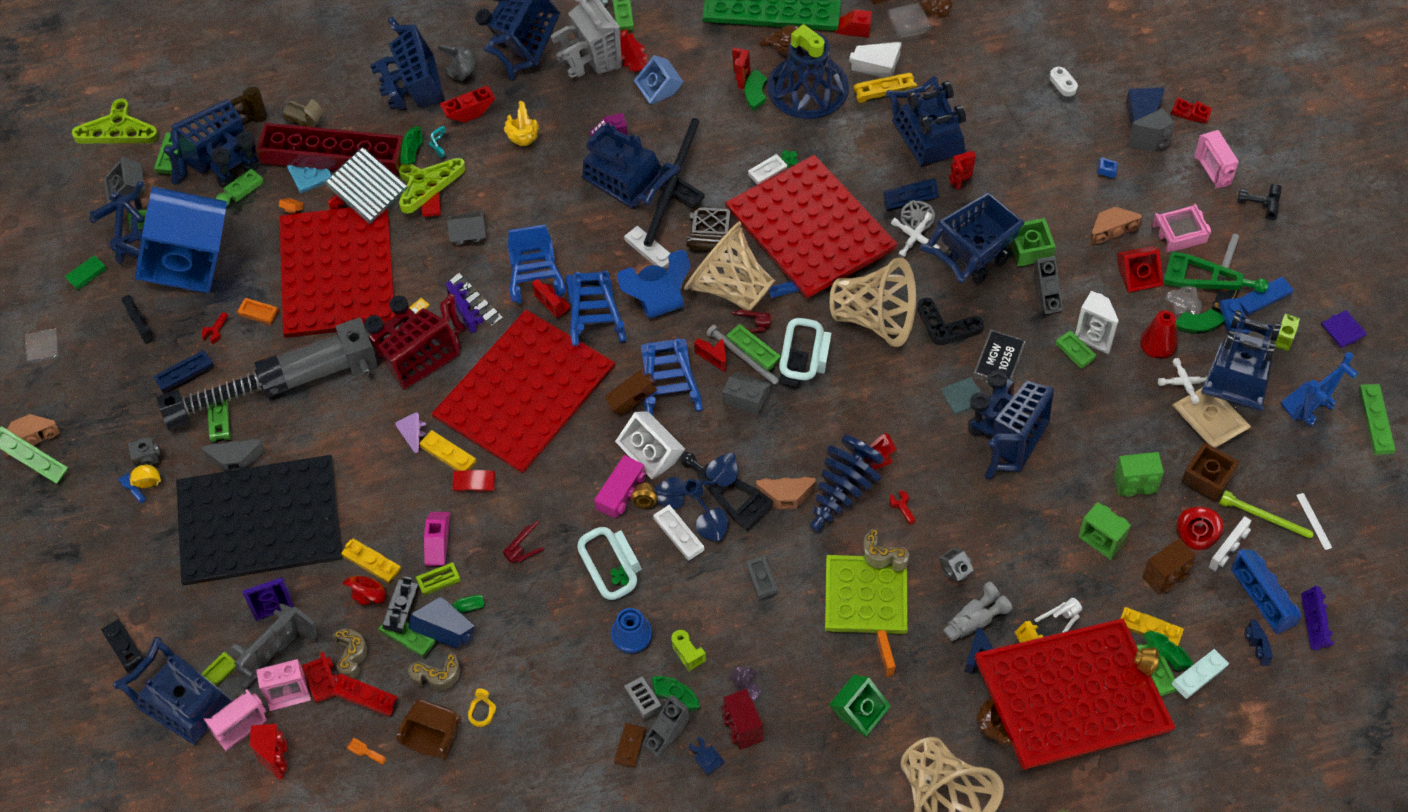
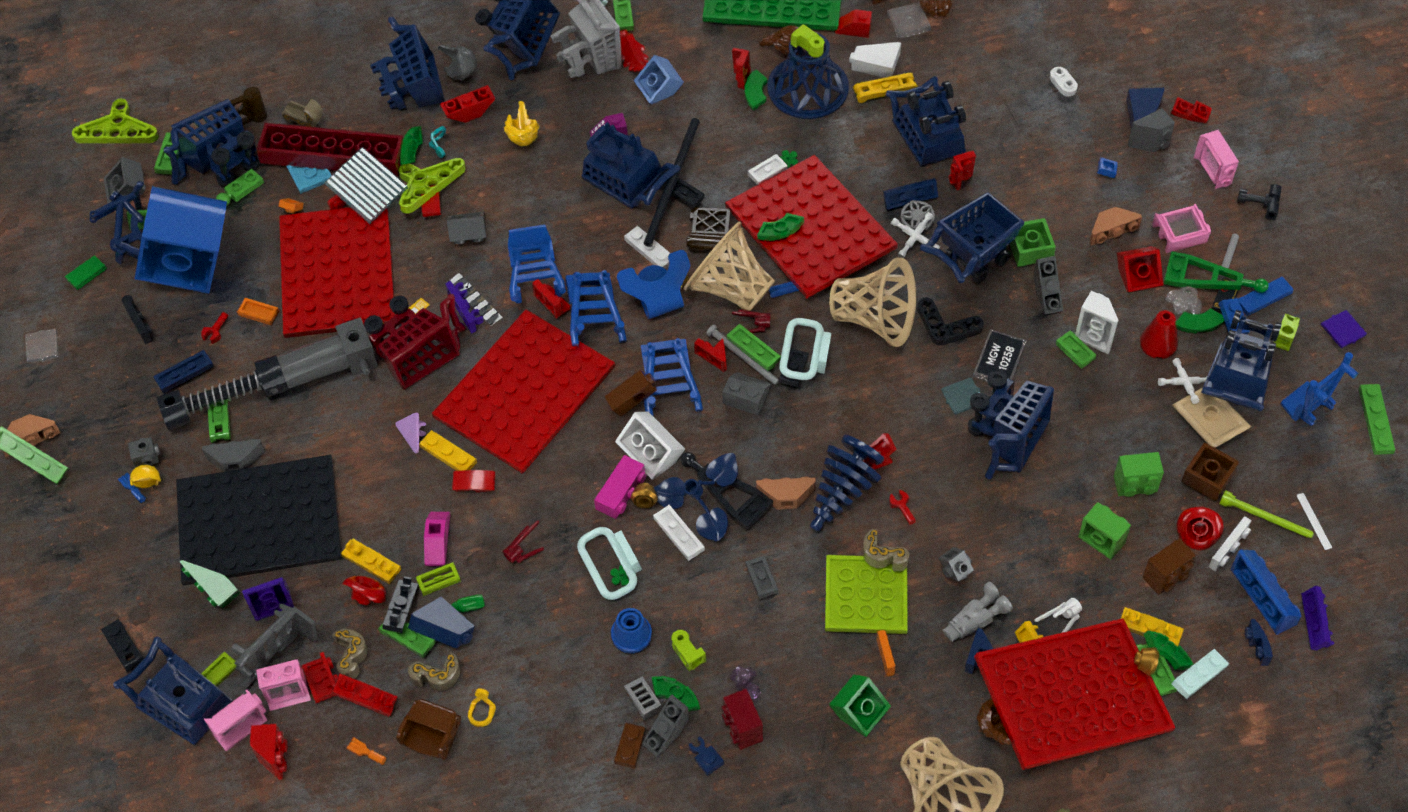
(218, 586): none -> slope
(780, 229): none -> green tile

